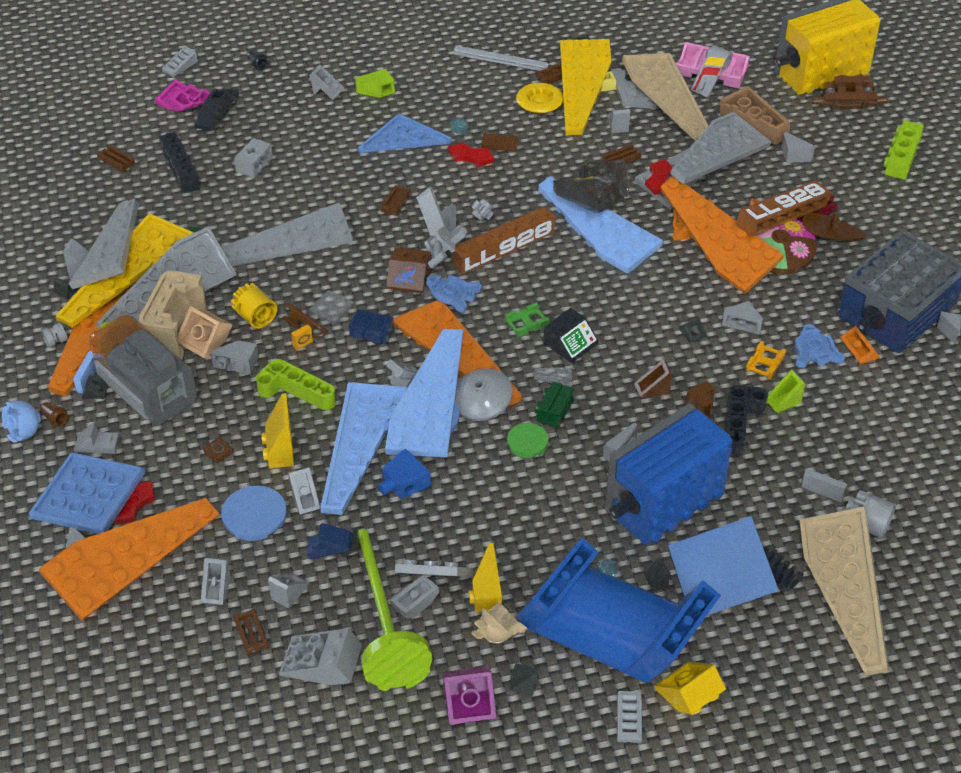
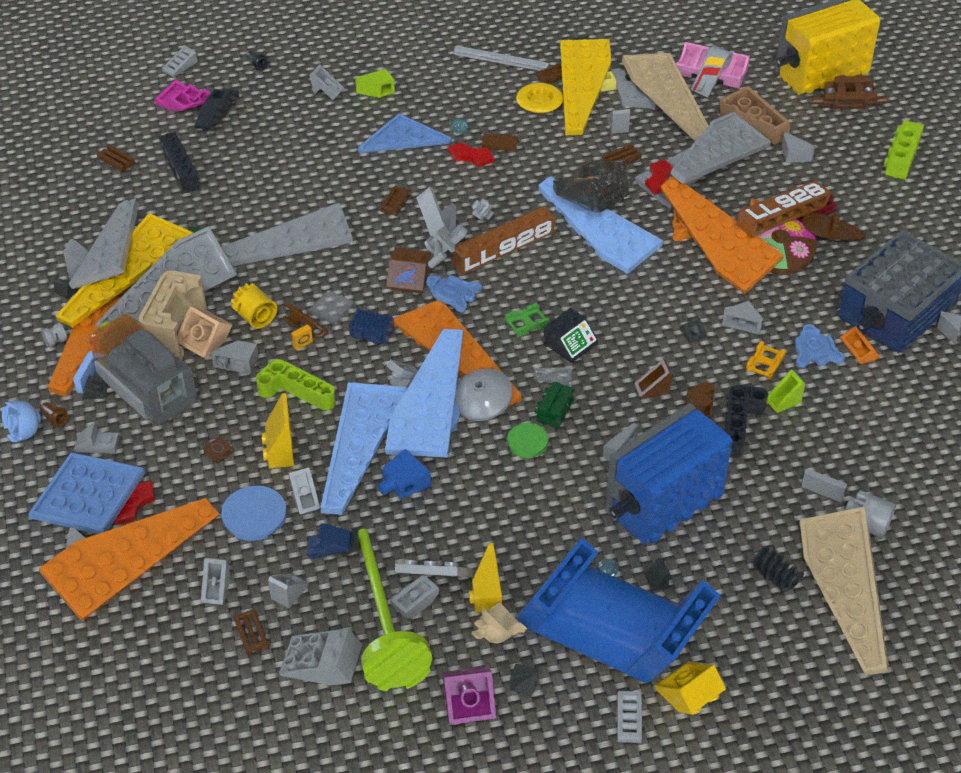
(253, 157): light grey brick -> none
(728, 561): medium blue tile -> none

